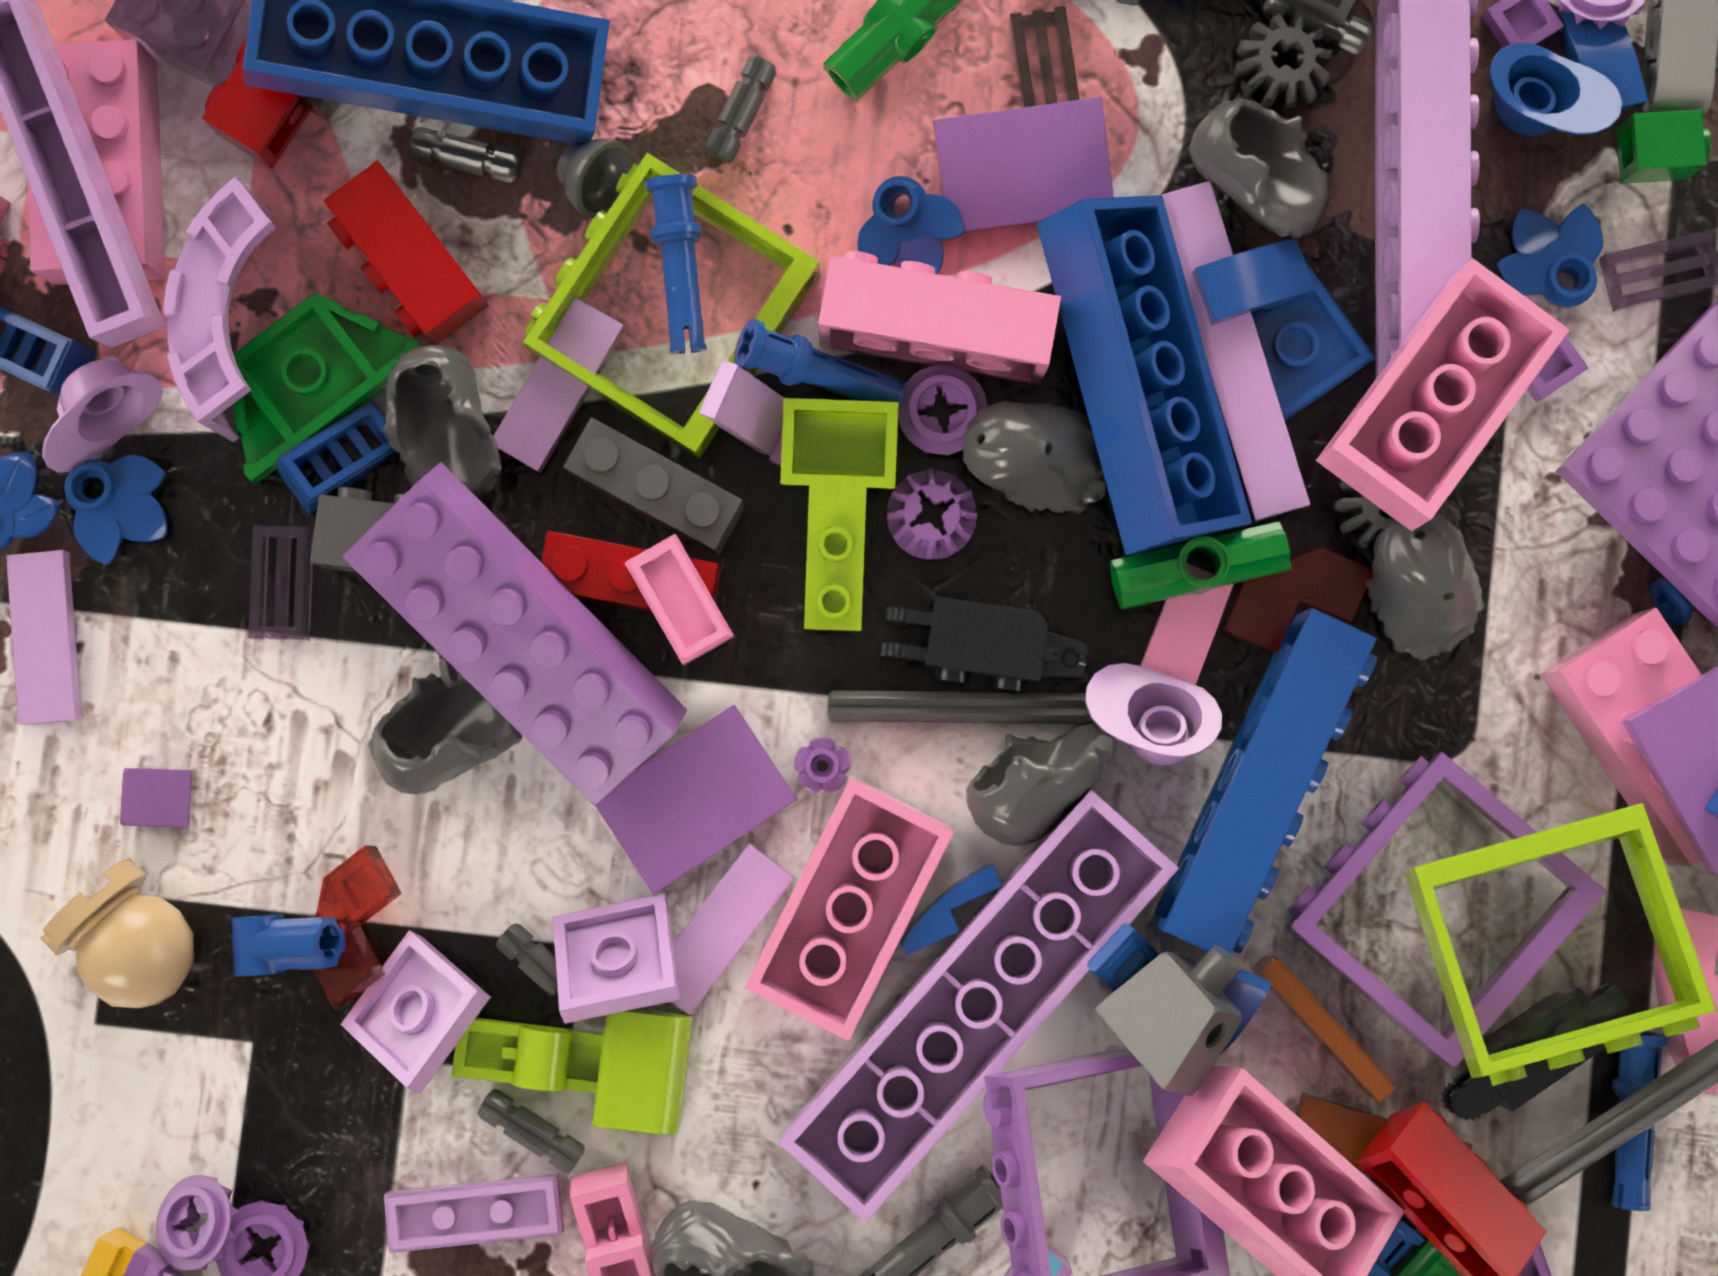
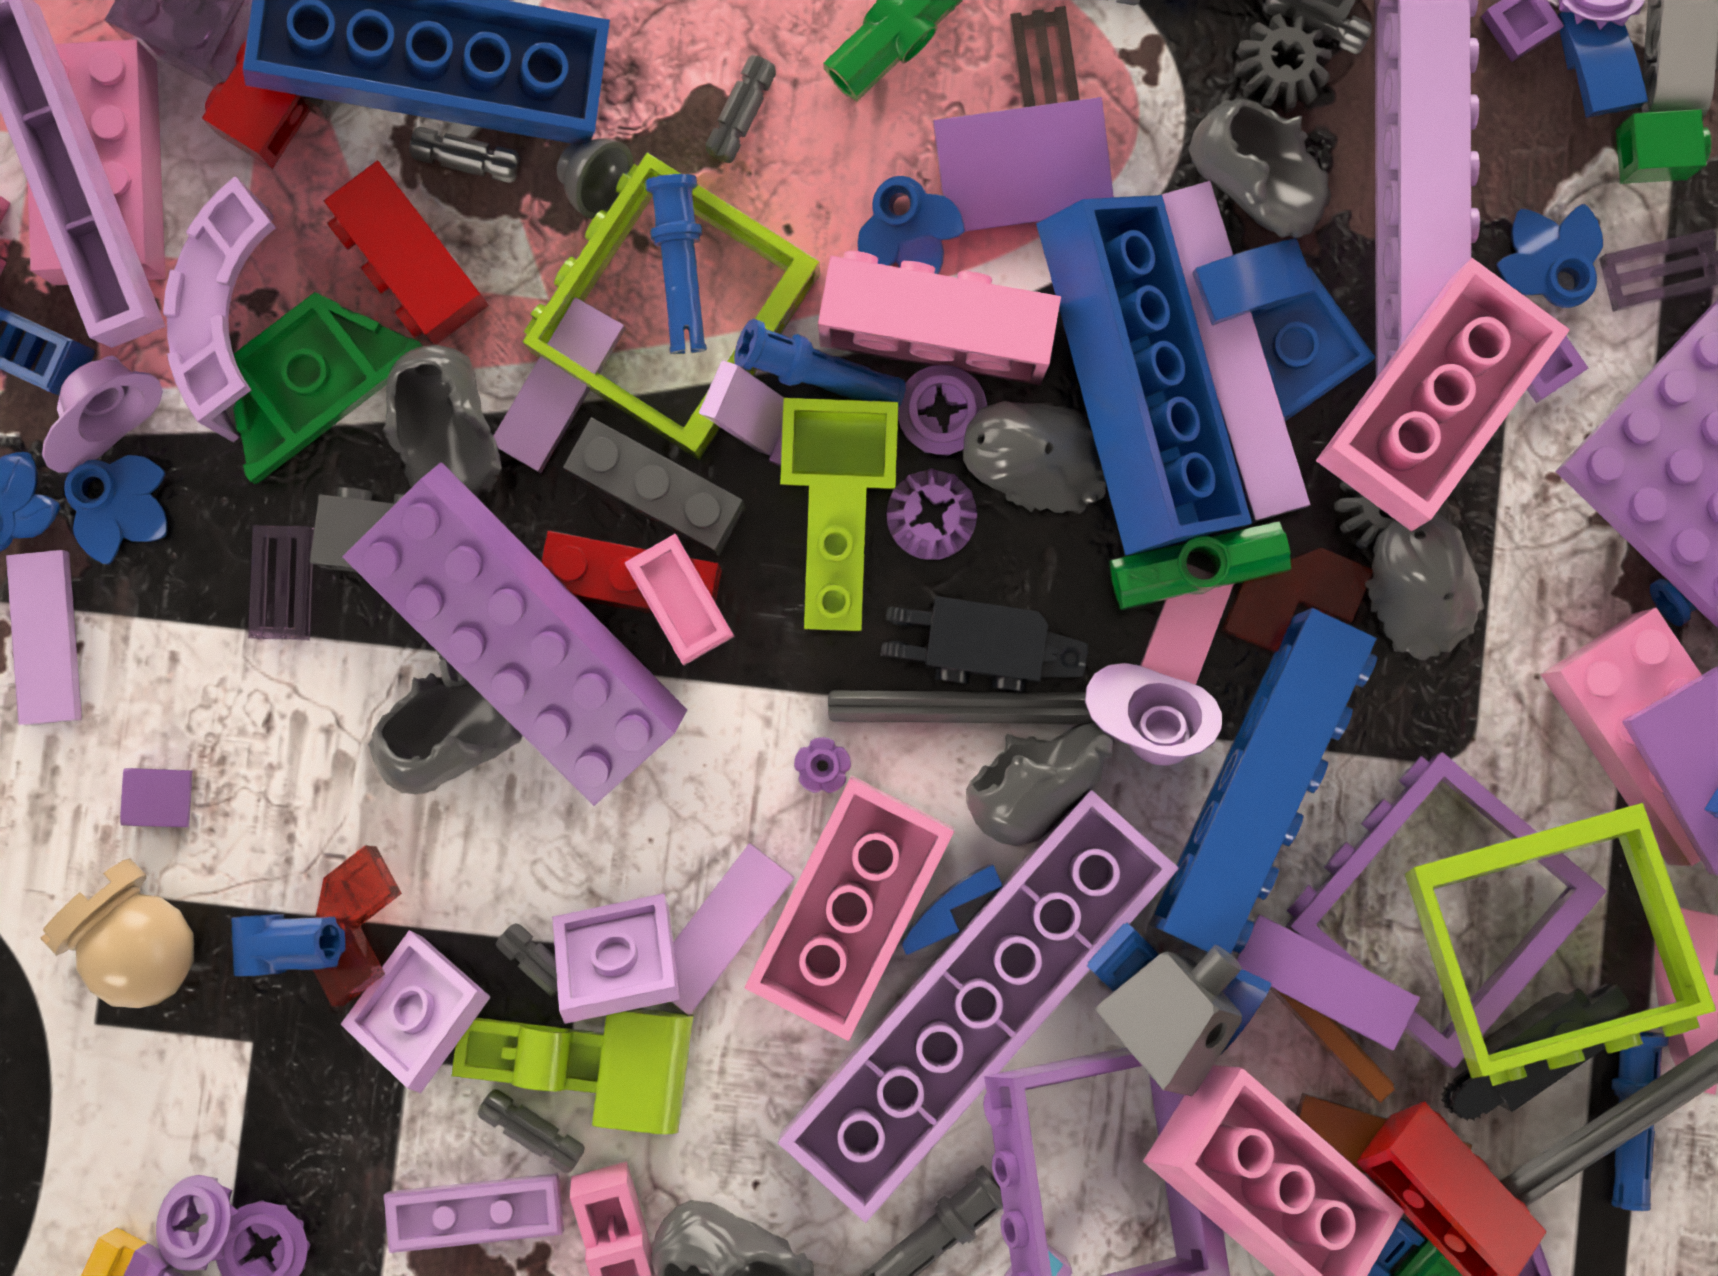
(308, 452): blue slope -> none
(694, 799): medium lavender tile -> none
(1328, 982): none -> medium lavender tile
(1550, 93): blue piece -> none

